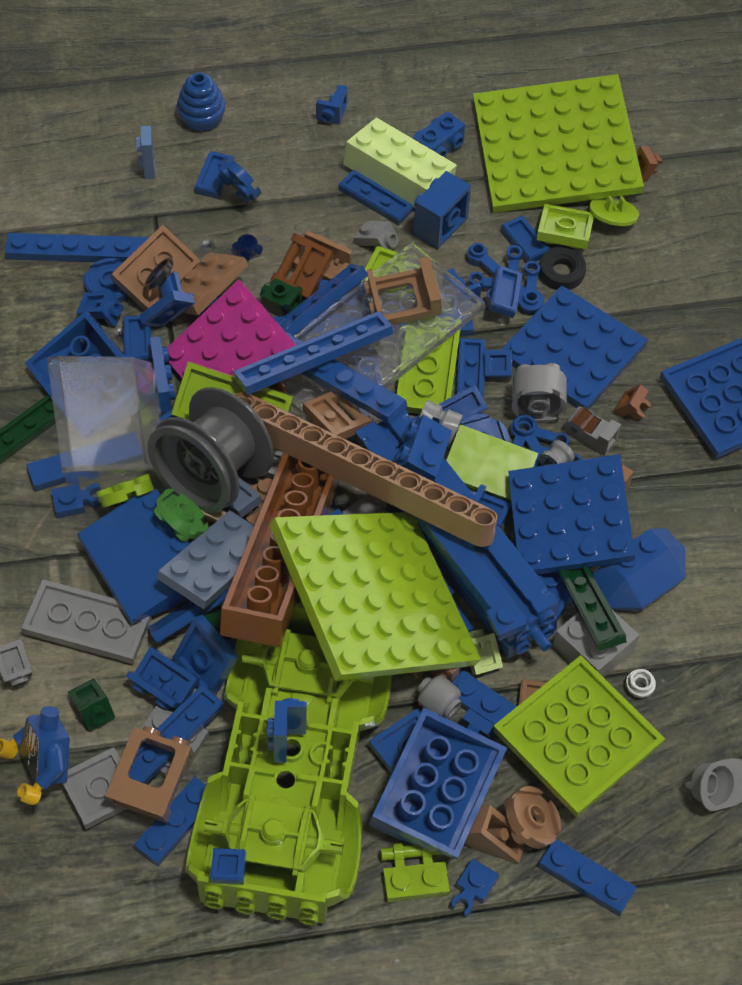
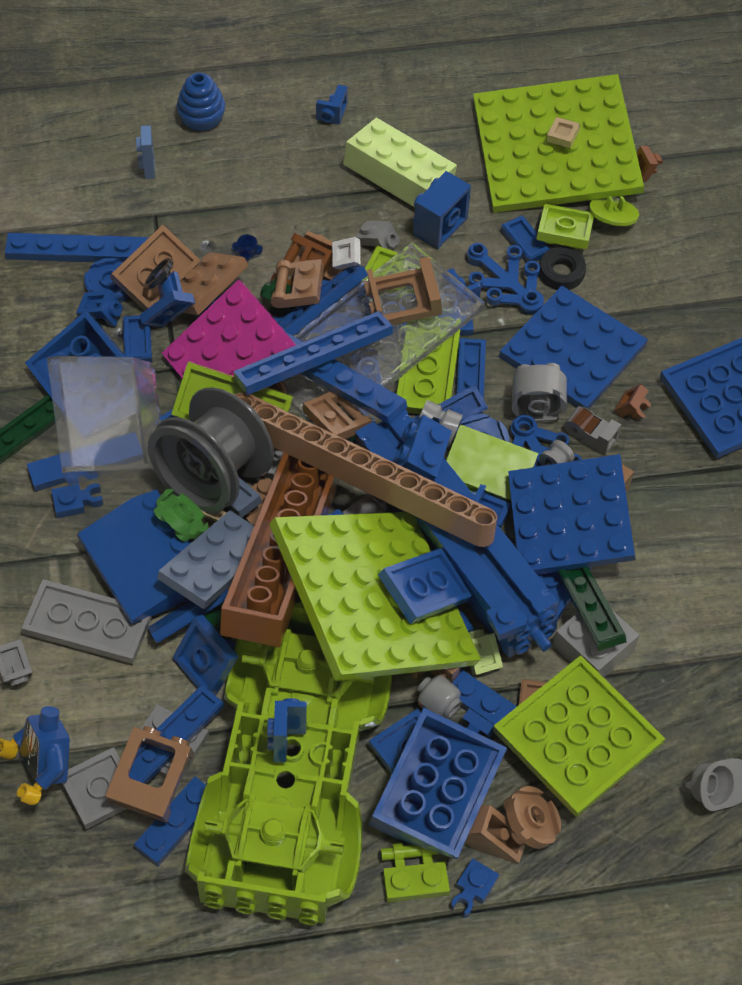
(92, 704): dark green bracket -> none
(125, 490): lime plate -> none
(163, 374): blue plate -> none
(163, 679): blue bracket -> none
(208, 180): blue tile -> none
(228, 866): blue tile -> none
(239, 179): blue plate -> none
(306, 283): none -> medium nougat plate
(346, 253): none -> white plate
(375, 197): blue tile -> none
(425, 585): none -> blue plate
(442, 134): blue brick -> none
(498, 364): blue plate -> none
(505, 291): blue tile -> none
(563, 132): none -> tan plate
(587, 877): blue plate -> none
(643, 676): white plate -> none
(654, 572): blue wedge -> none

